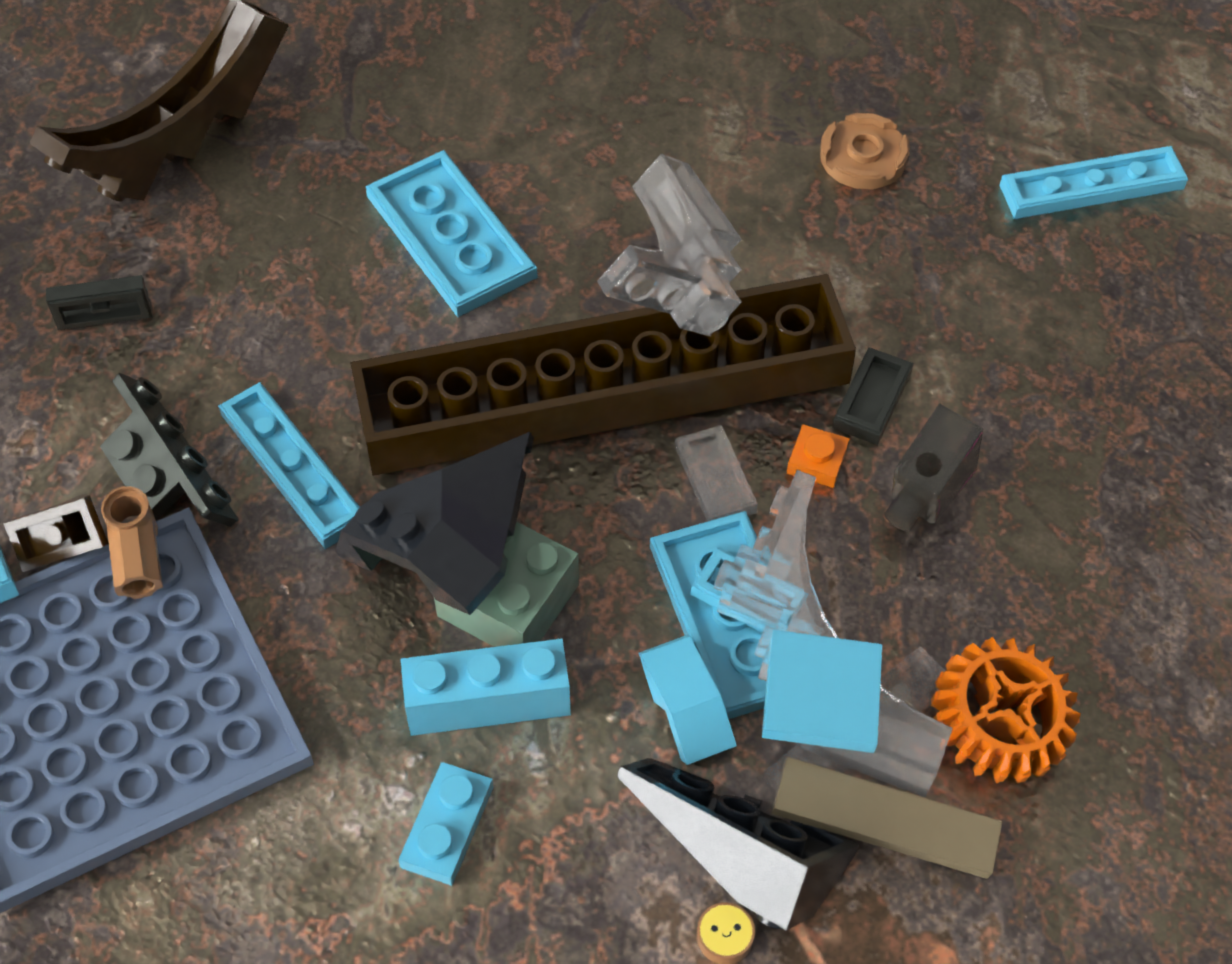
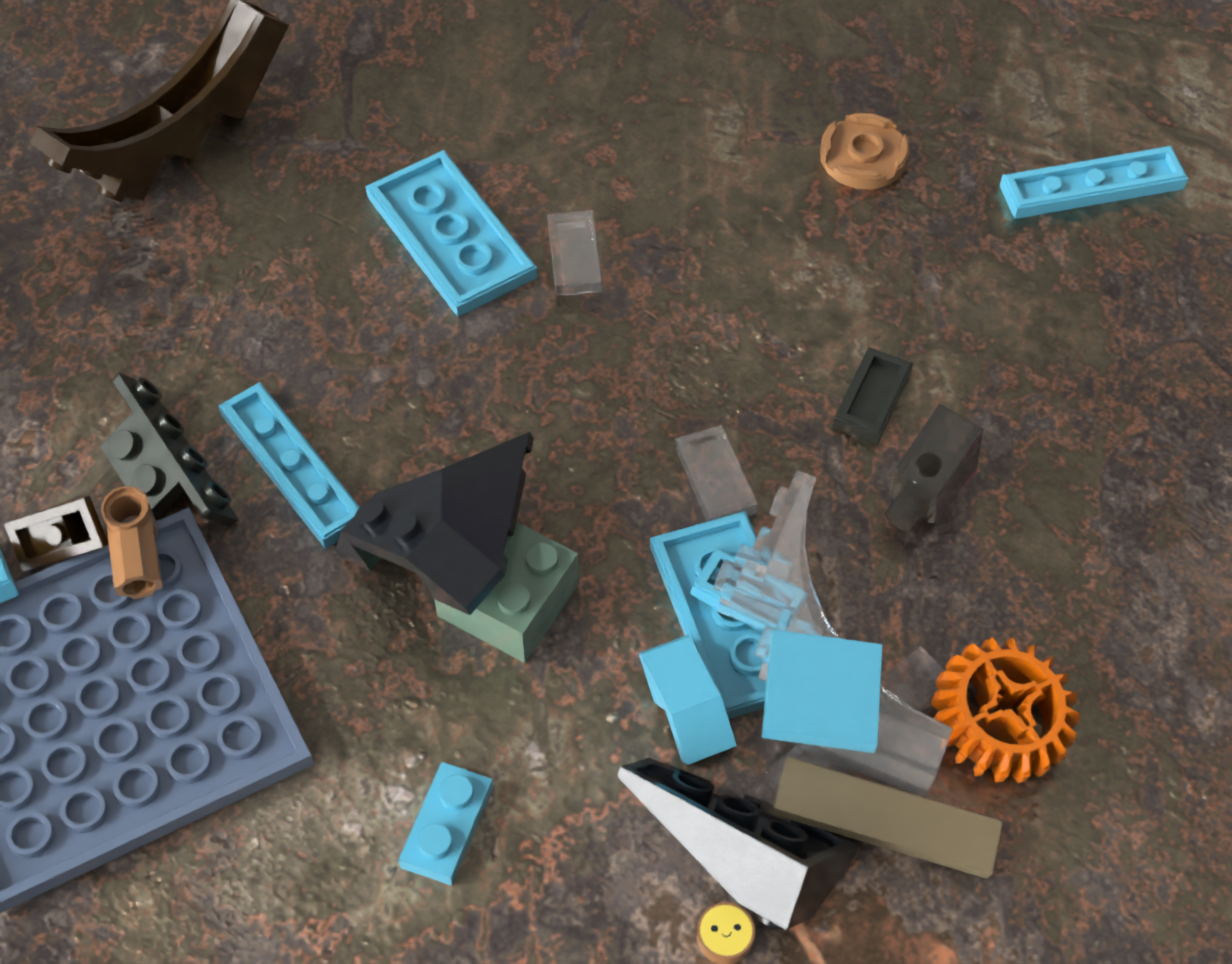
(99, 302): pearl dark grey tile -> none
(485, 687): medium azure brick -> none
(574, 253): none -> clear tile
(598, 375): dark brown brick -> none
(694, 258): clear arch -> none
(818, 455): orange plate -> none

